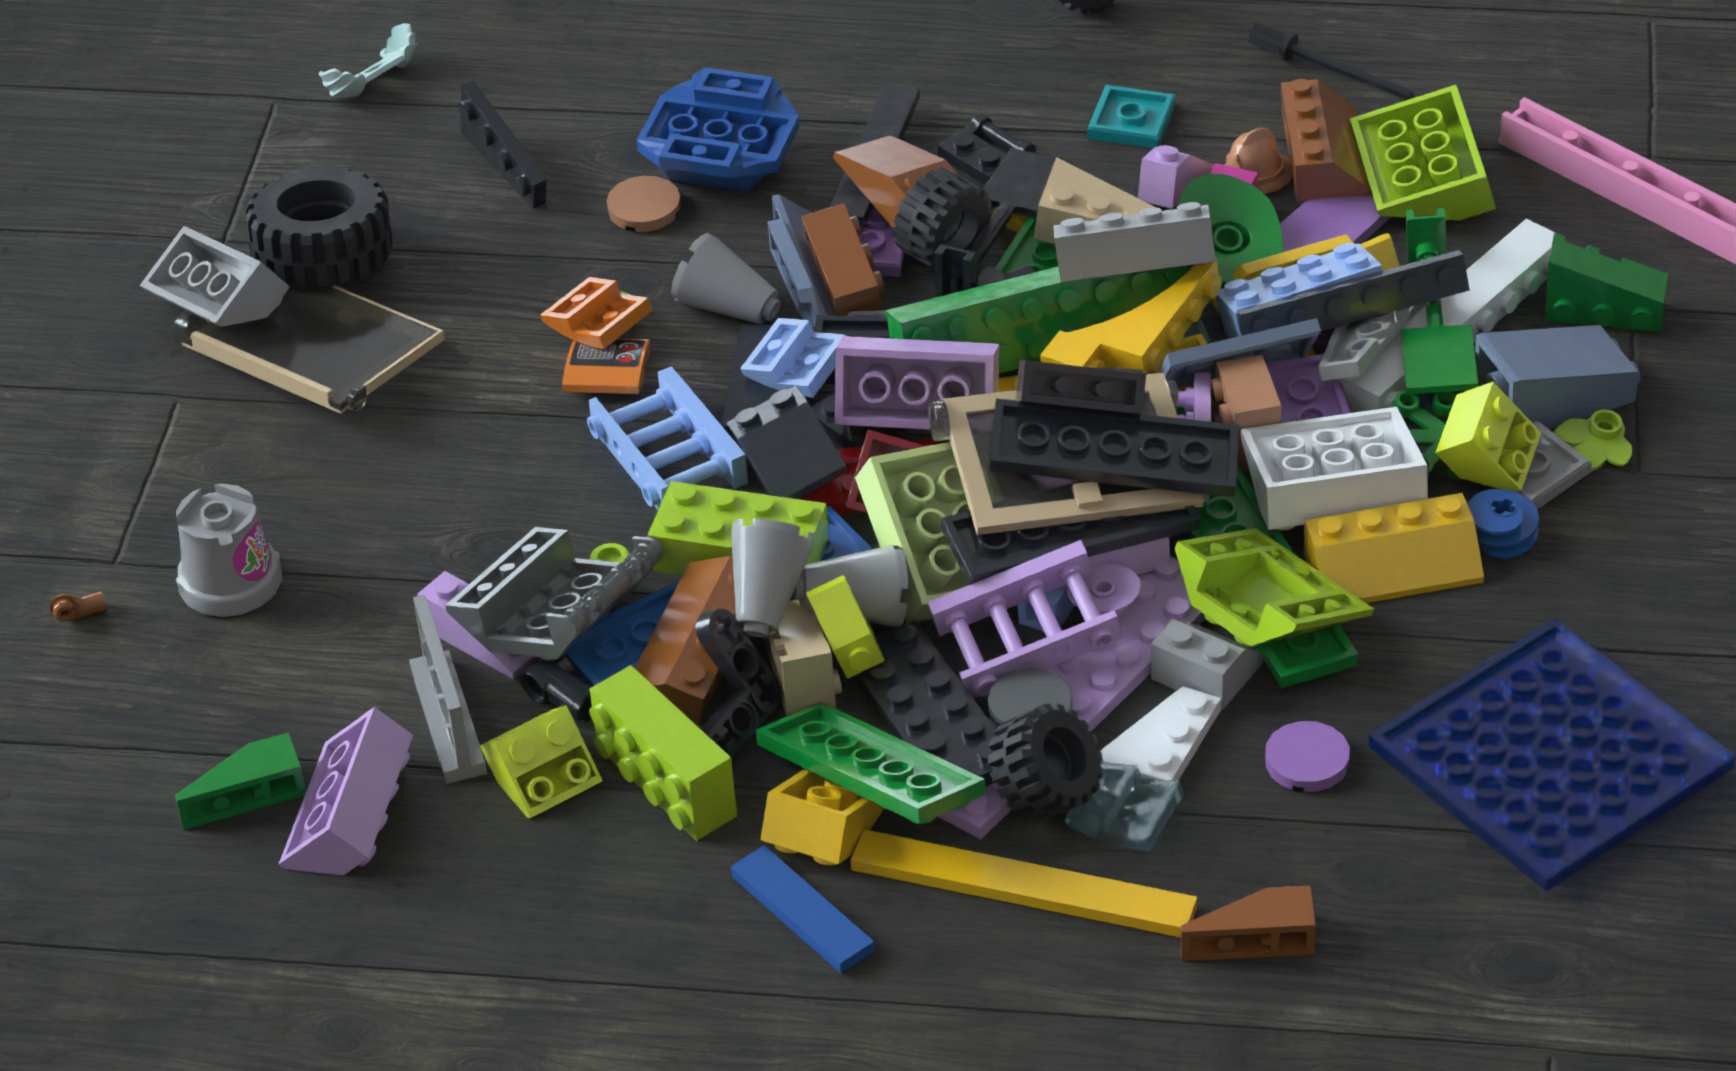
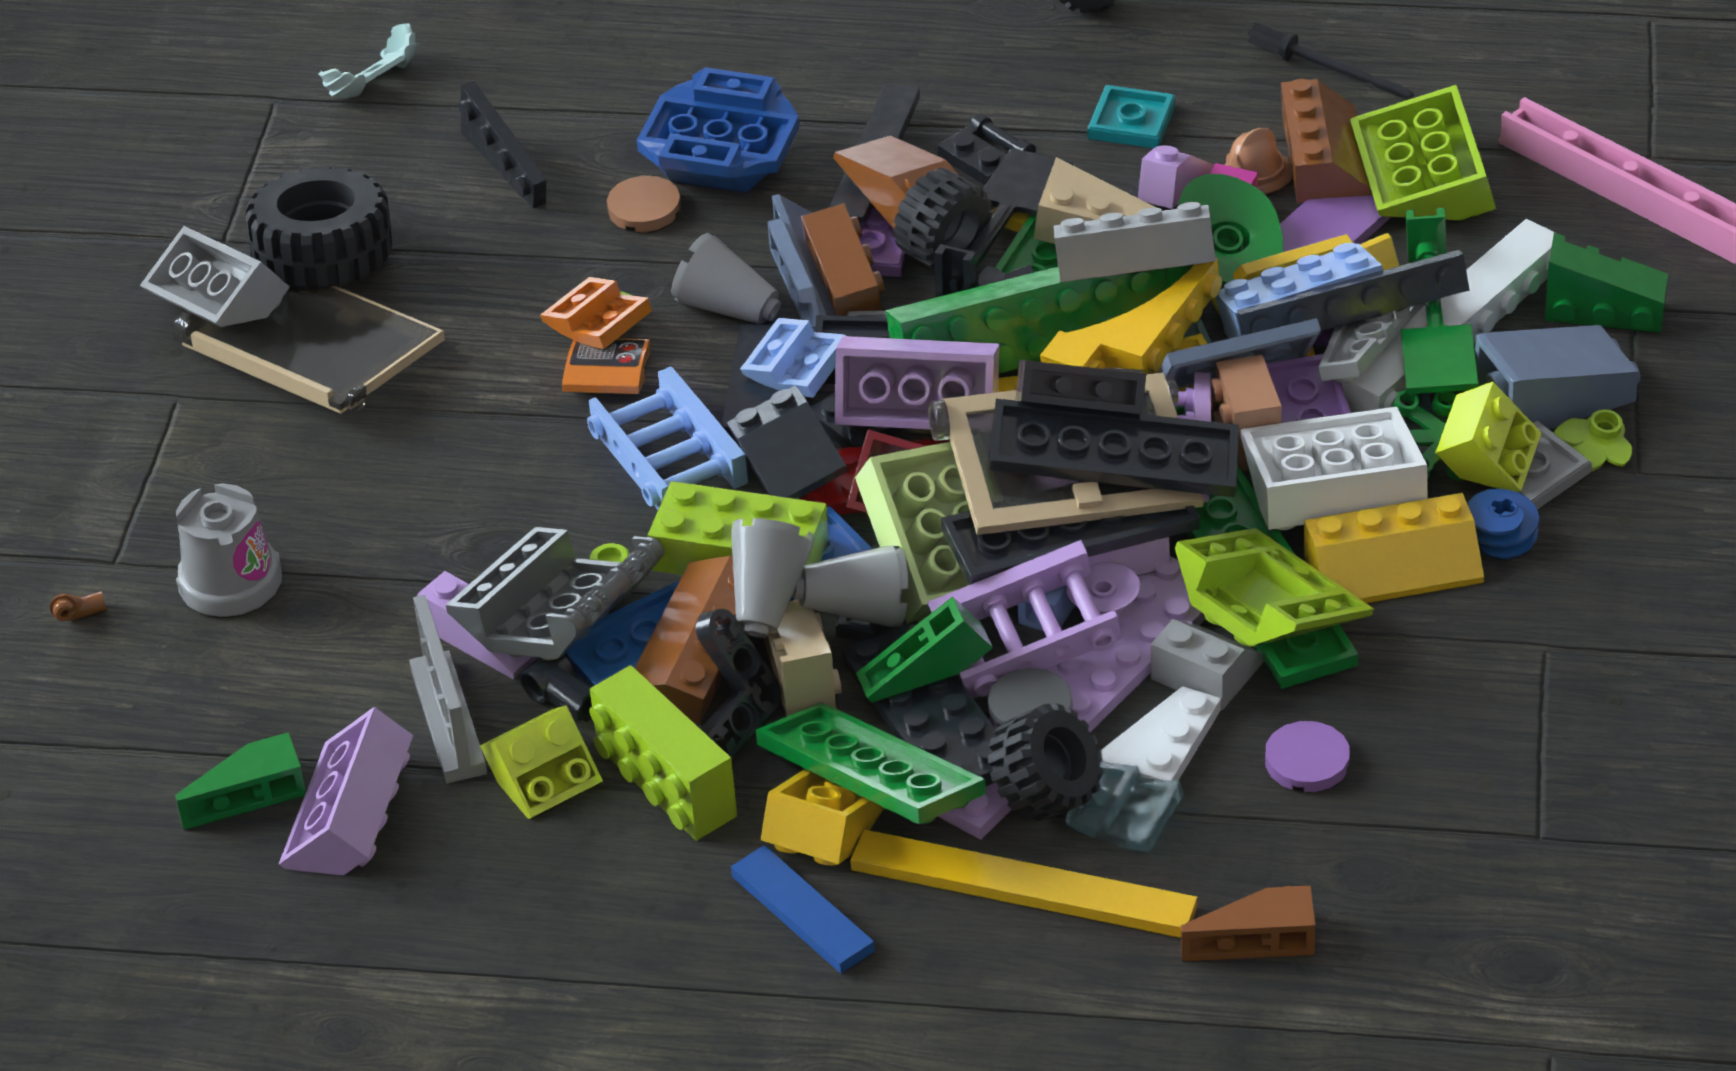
(845, 626): neon yellow slope -> none
(931, 651): none -> green slope
(1551, 753): clear blue plate -> none

